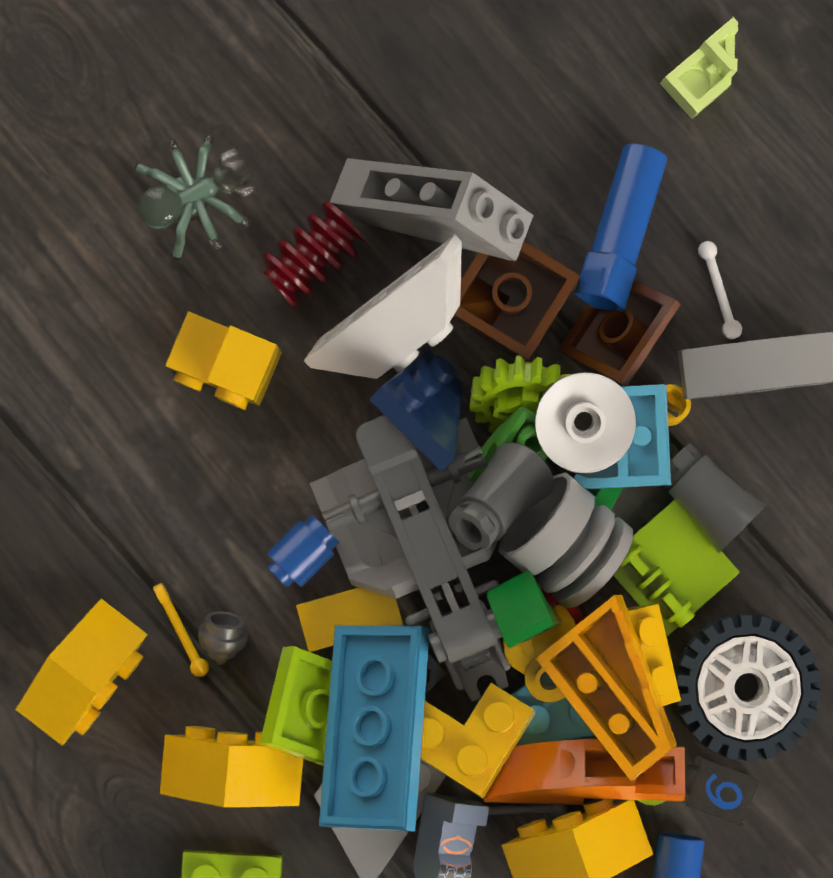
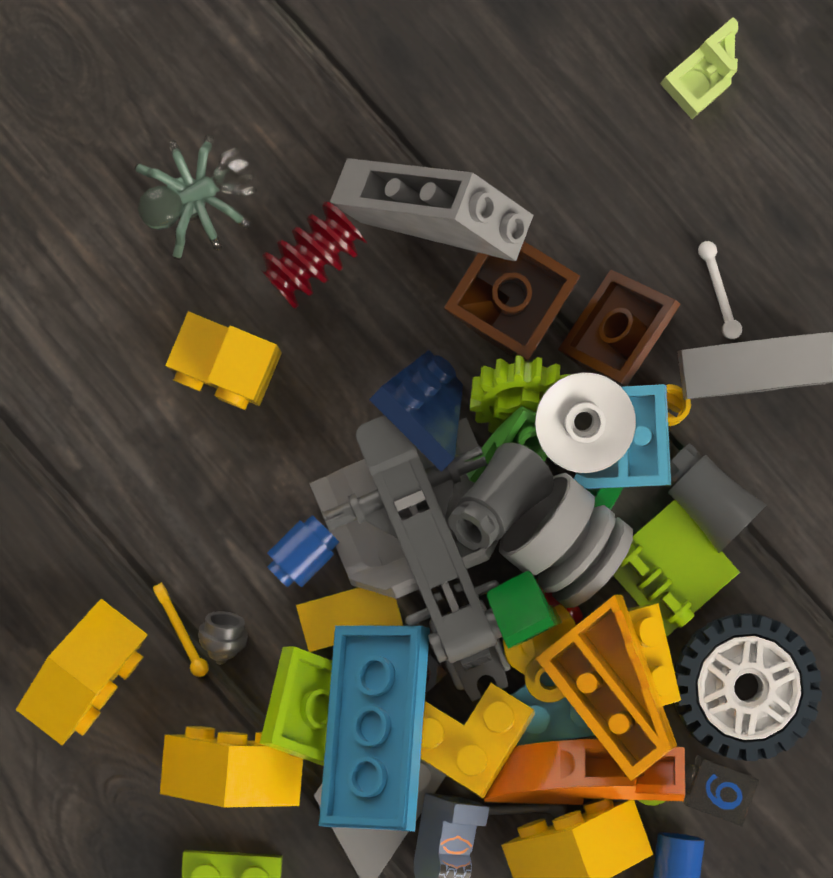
(396, 320): white wedge -> none
(614, 253): blue piece -> none

